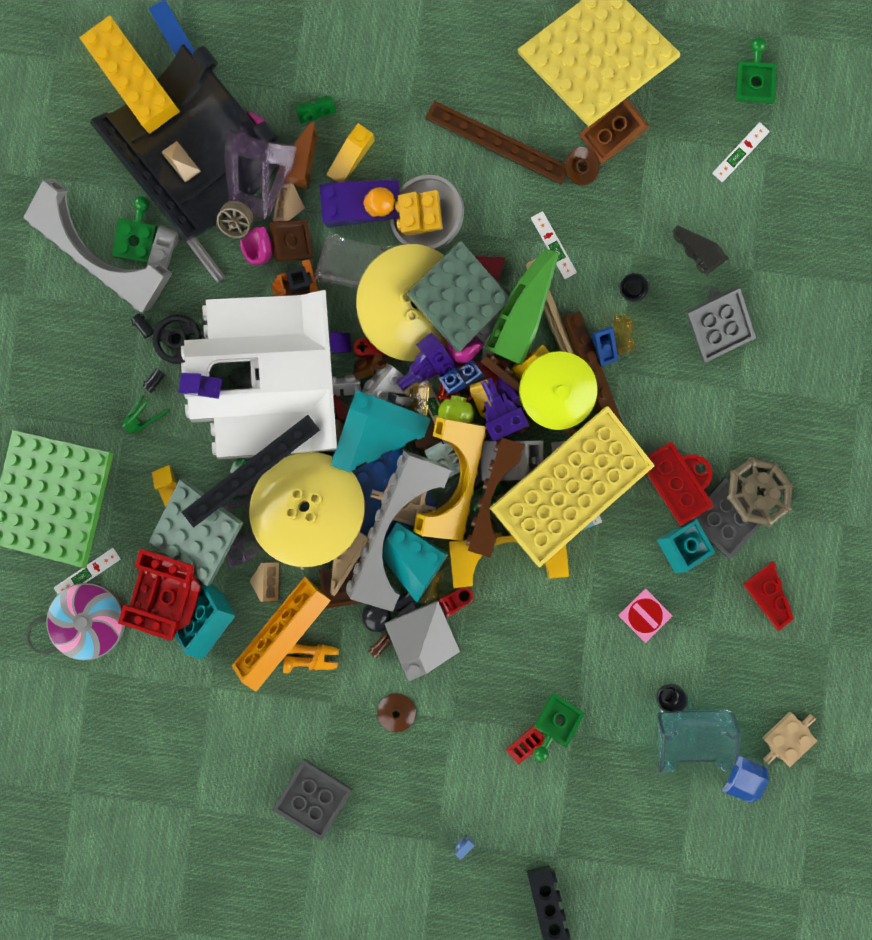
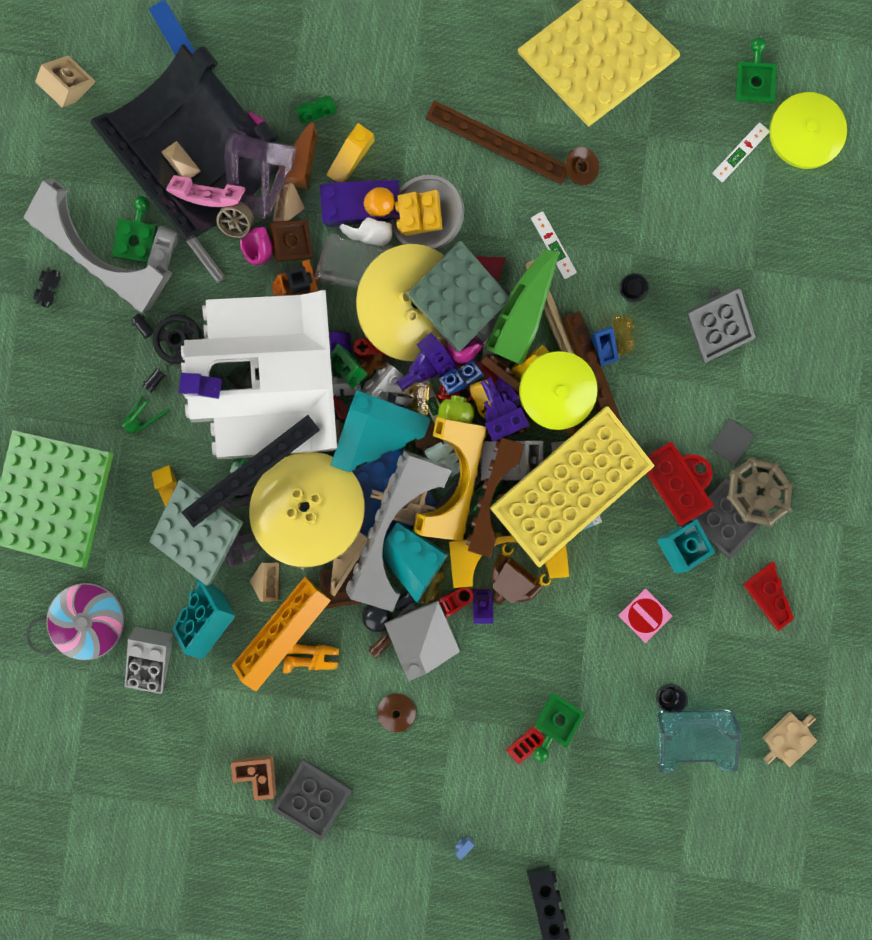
(48, 280): none -> black hinge
(64, 80): none -> tan slope
(92, 570): white sticker -> none
(129, 74): yellow brick -> none
(148, 659): none -> light grey slope
(162, 596): red slope -> none
(204, 195): none -> bright pink slope
(259, 771): none -> nougat brick
(347, 366): none -> green hinge
(370, 232): none -> white hair
(482, 606): none -> dark purple slope
(513, 581): none -> reddish brown torso
(615, 130): dark orange slope -> none
(704, 251): clear smoke slope -> none
(732, 441): none -> dark grey window
(747, 780): blue slope -> none
(808, 130): none -> neon yellow dish

